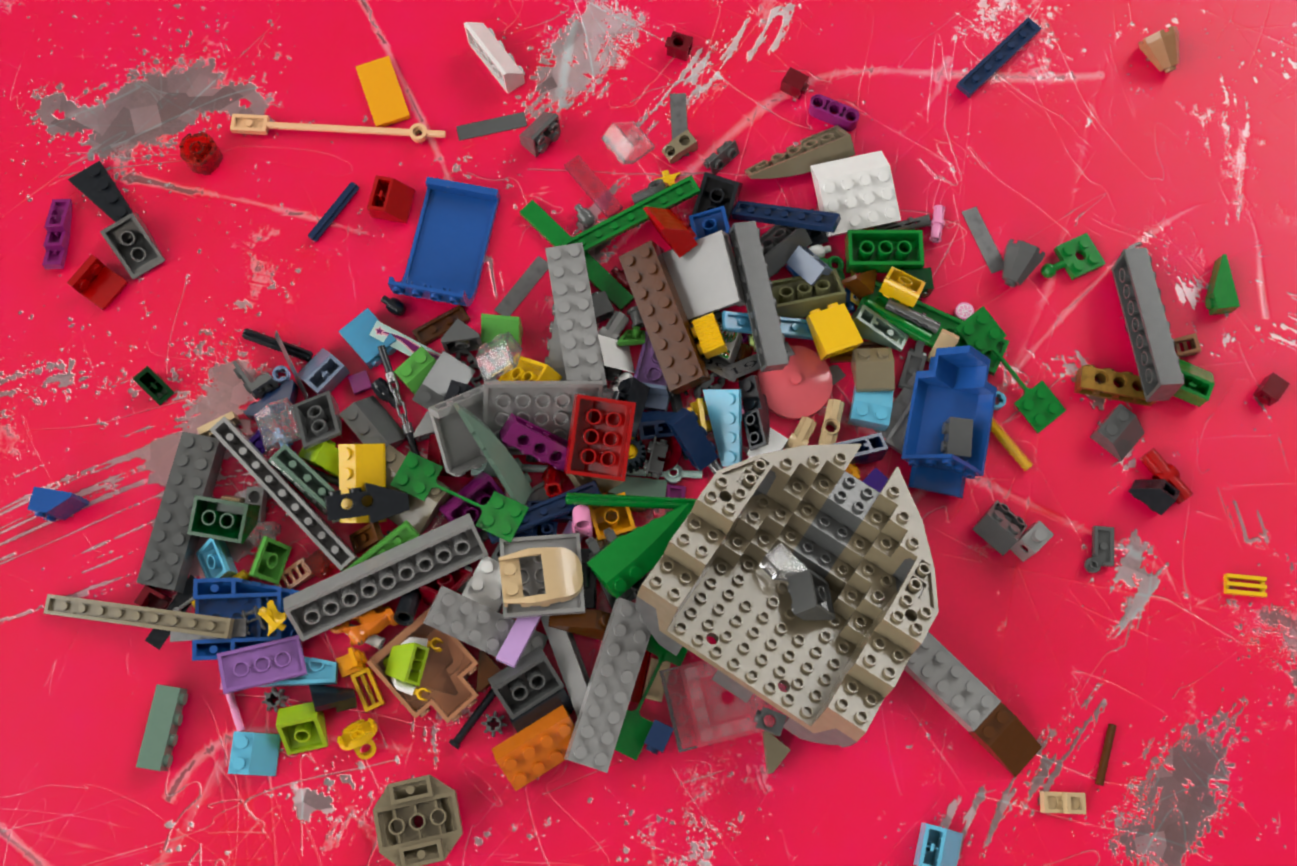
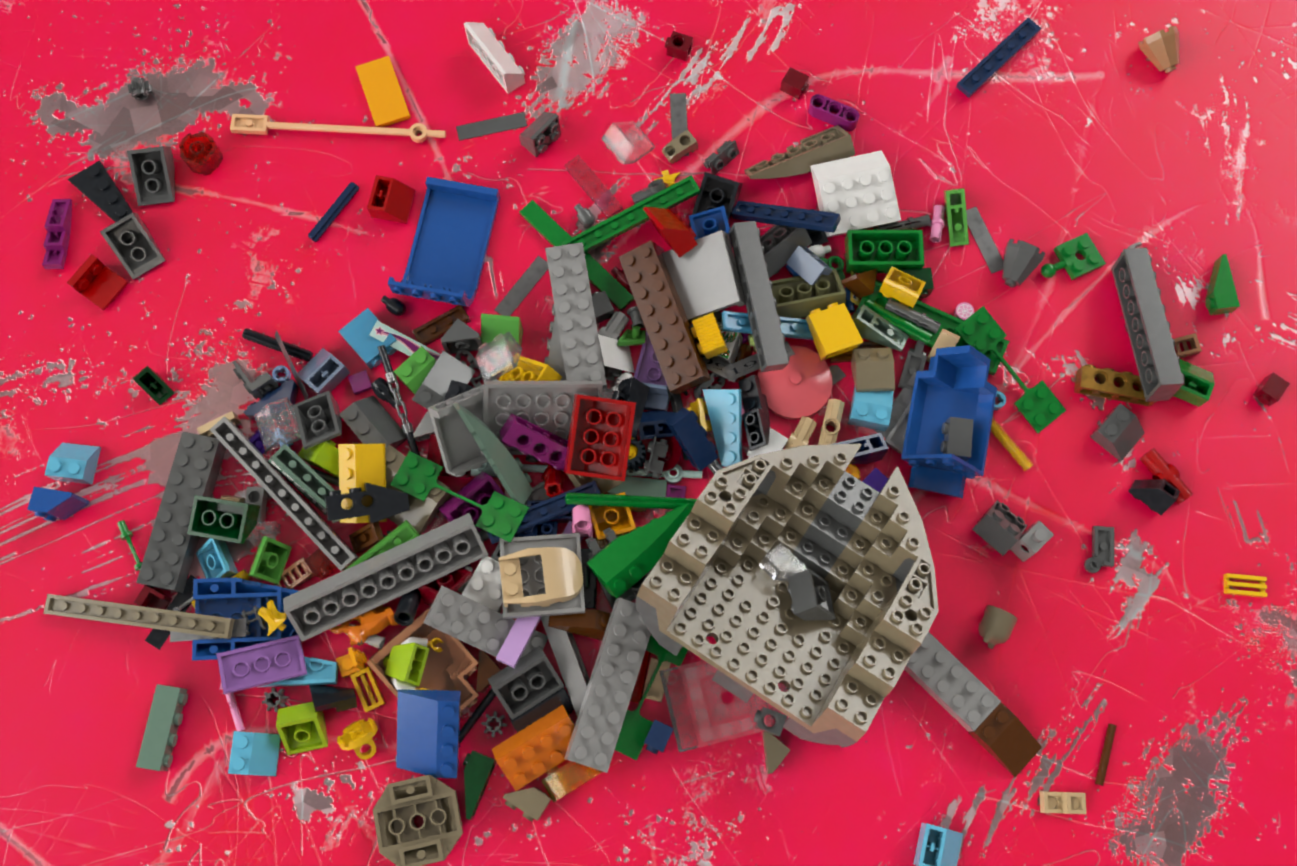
(73, 463): none -> medium azure slope
(126, 535): none -> green piece
(140, 88): none -> dark grey gear
(153, 175): none -> dark grey slope
(428, 732): none -> blue slope
(476, 777): none -> dark green slope
(530, 801): none -> dark tan slope
(567, 778): none -> clear yellow brick
(956, 216): none -> bright green slope
(996, 625): none -> dark tan piece

